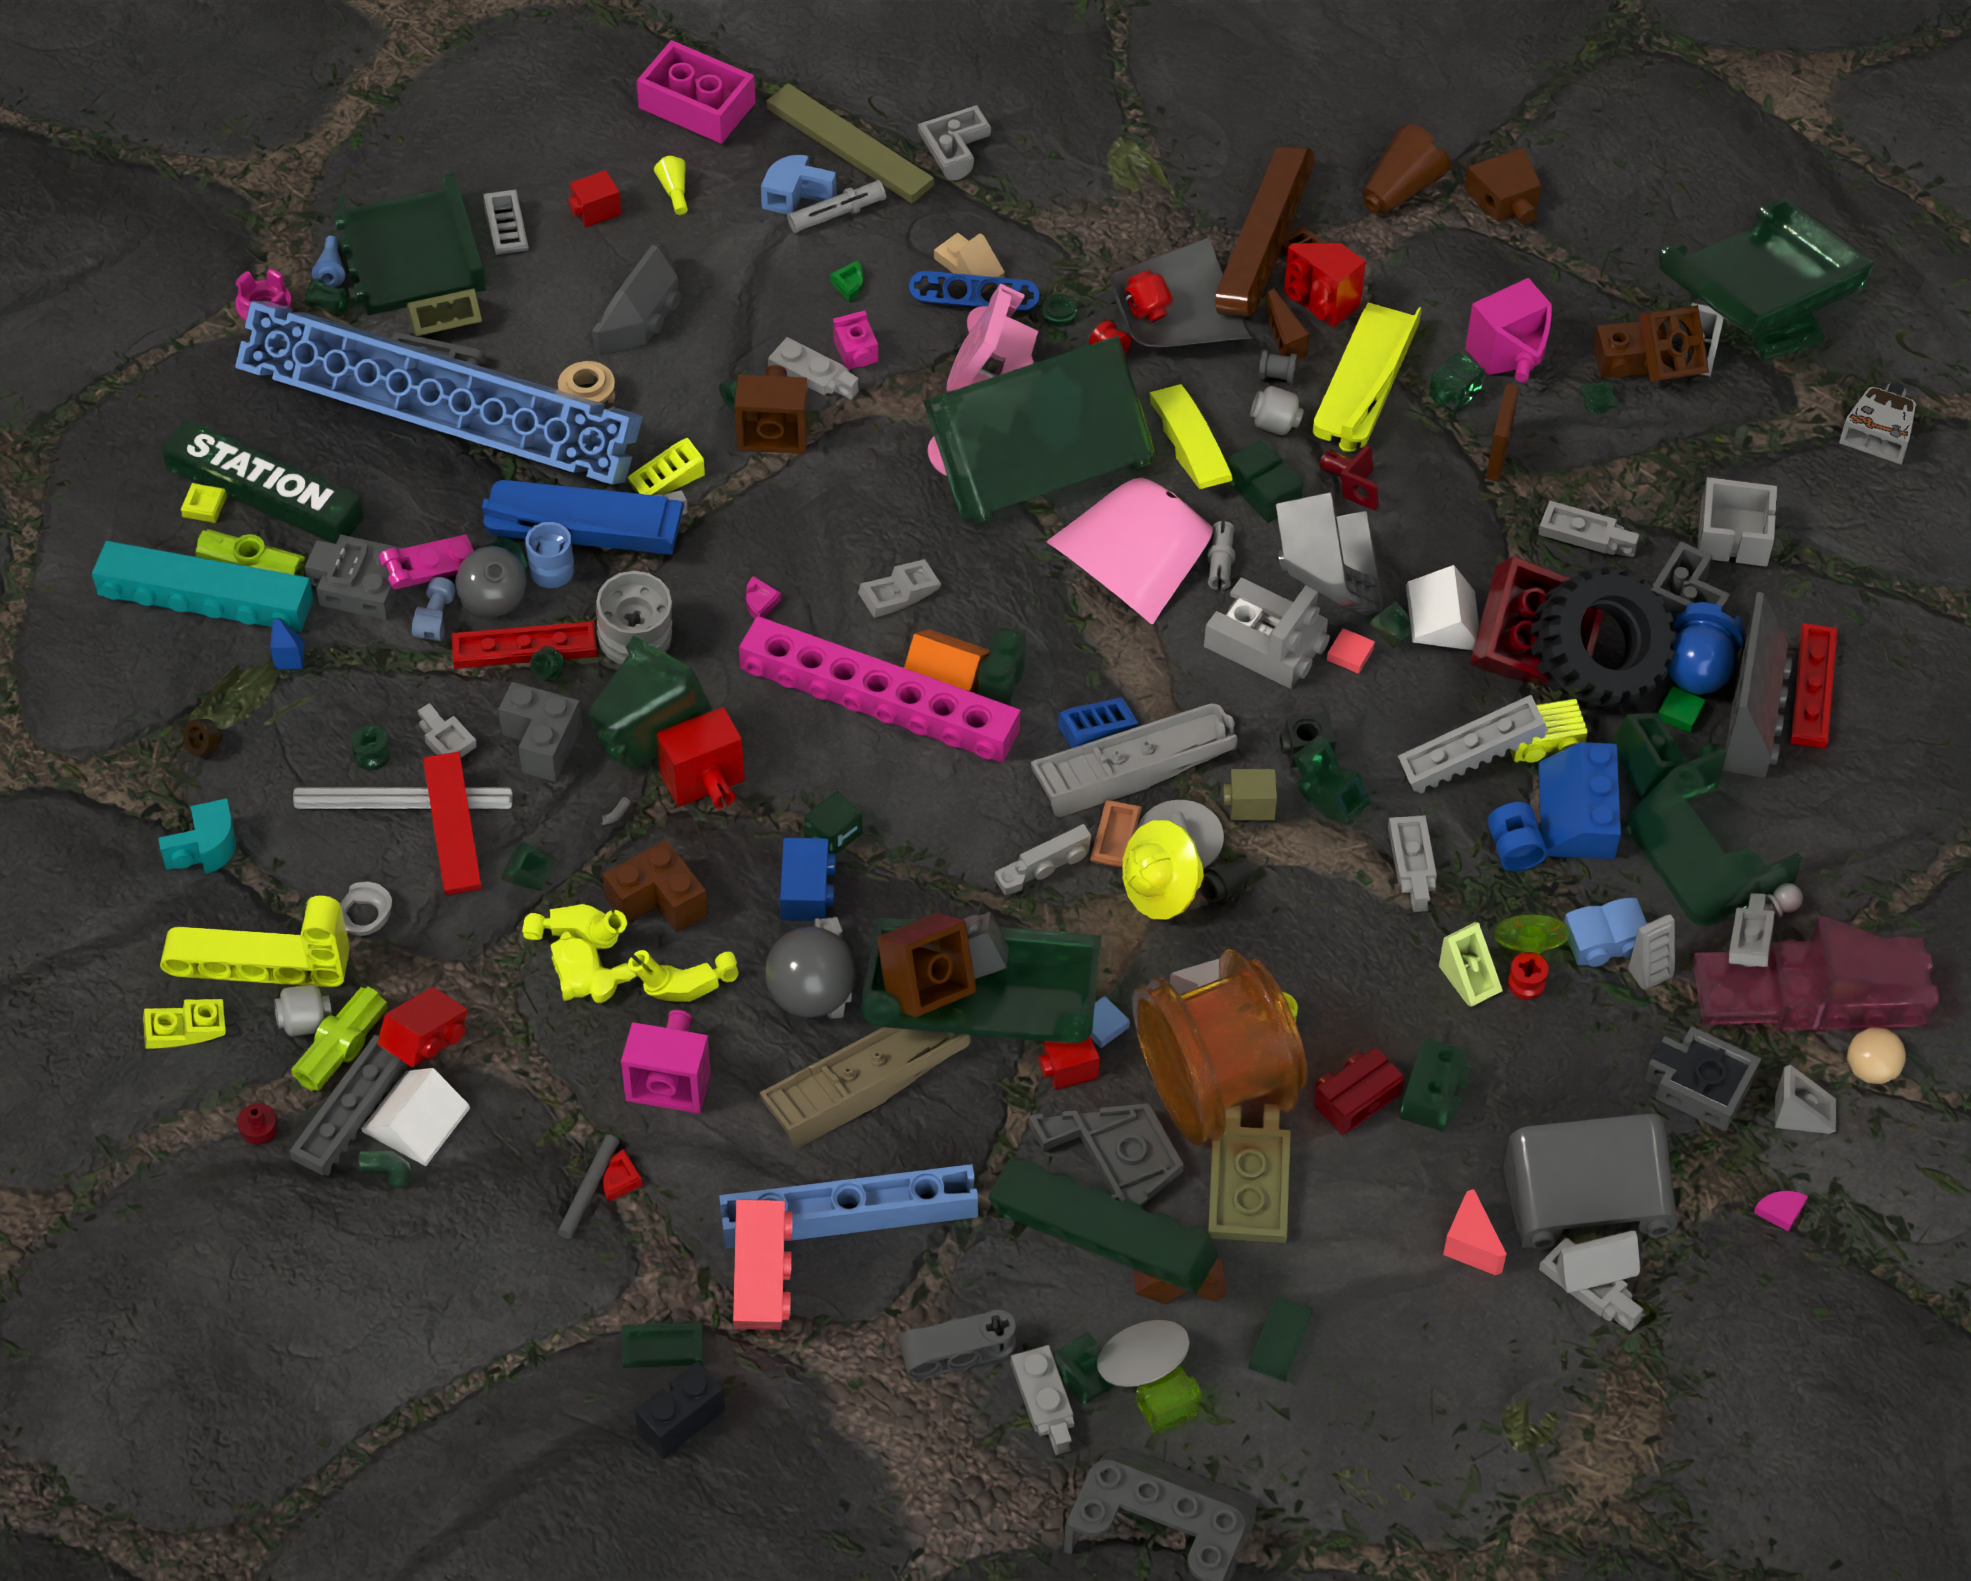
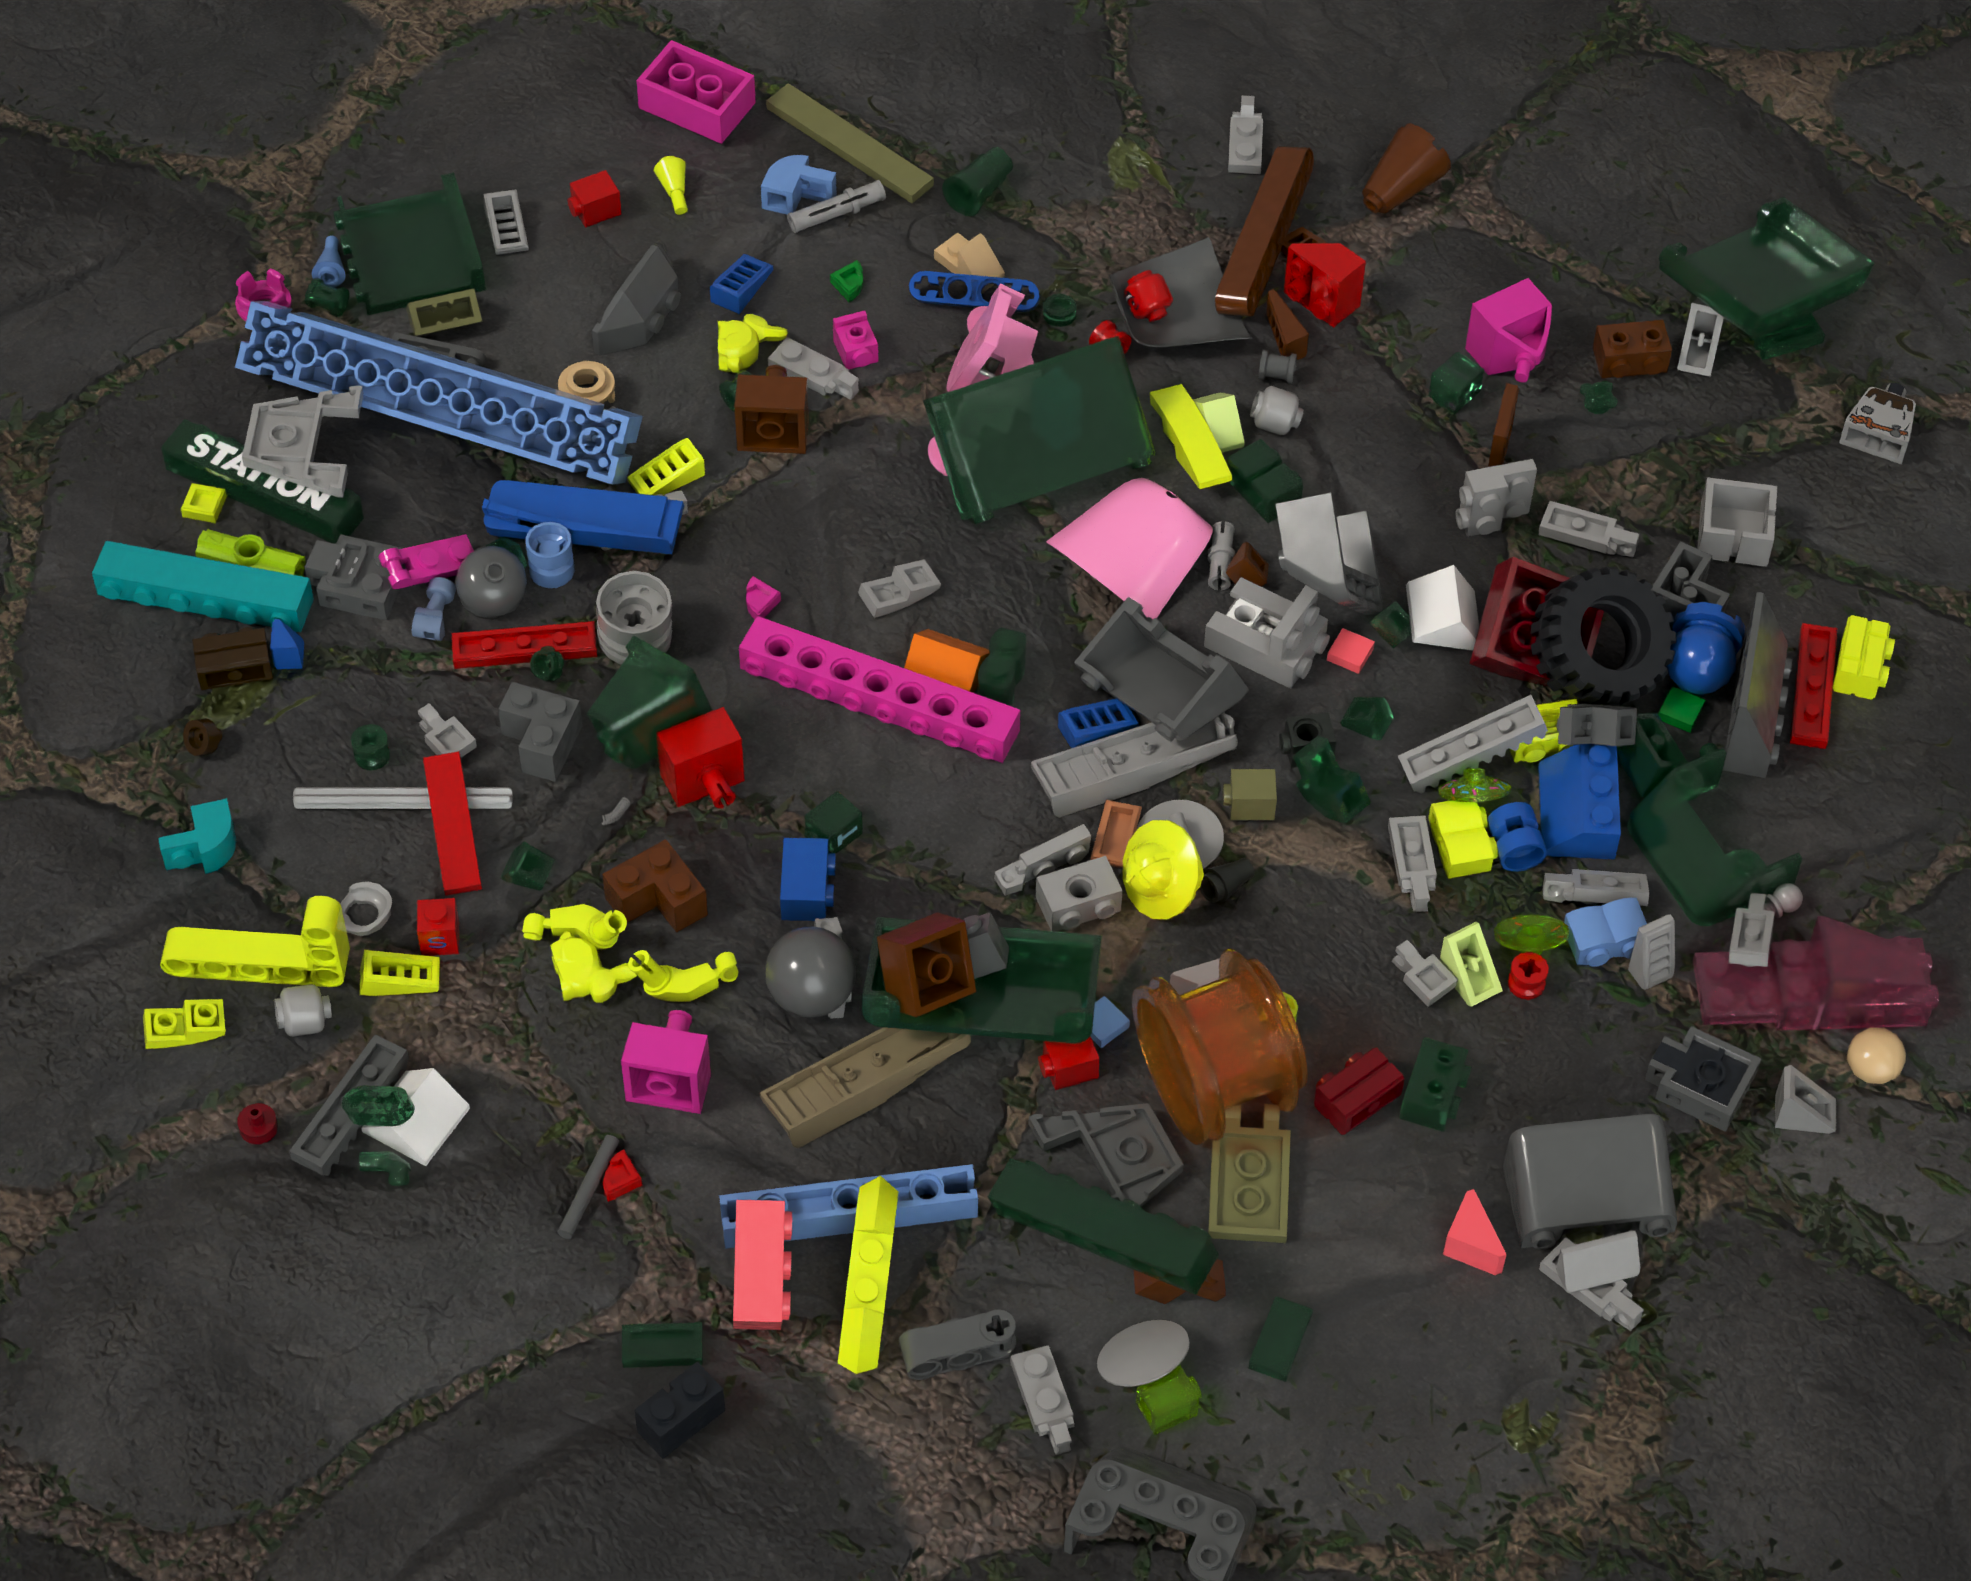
(232, 658): none -> dark brown brick
(286, 434): none -> light grey wing
(339, 1038): lime piece -> none
(384, 1108): none -> clear green beam
(395, 985): none -> neon yellow slope
(422, 1026): red piece -> none
(438, 926): none -> red brick
(733, 300): none -> blue slope
(740, 341): none -> neon yellow animal
(868, 1276): none -> neon yellow brick
(948, 137): light grey brick -> none
(977, 181): none -> clear green plant
(1079, 1368): clear green panel -> none
(1093, 880): none -> light grey brick
(1159, 673): none -> dark grey windscreen
(1222, 419): none -> yellowish green slope
(1245, 139): none -> light grey hinge
(1248, 565): none -> reddish brown slope
(1353, 474): dark red bracket -> none
(1365, 374): neon yellow piece -> none
(1368, 716): none -> clear green slope
(1425, 977): none -> light grey plate
(1462, 838): none -> neon yellow brick
(1474, 787): none -> clear neon green dish
(1495, 495): none -> light grey plate
(1505, 186): reddish brown torso -> none
(1595, 887): none -> light grey hinge
(1597, 725): none -> dark grey brick
(1697, 360): reddish brown piece -> none
(1781, 1208): dark pink tile -> none
(1862, 657): none -> neon yellow brick

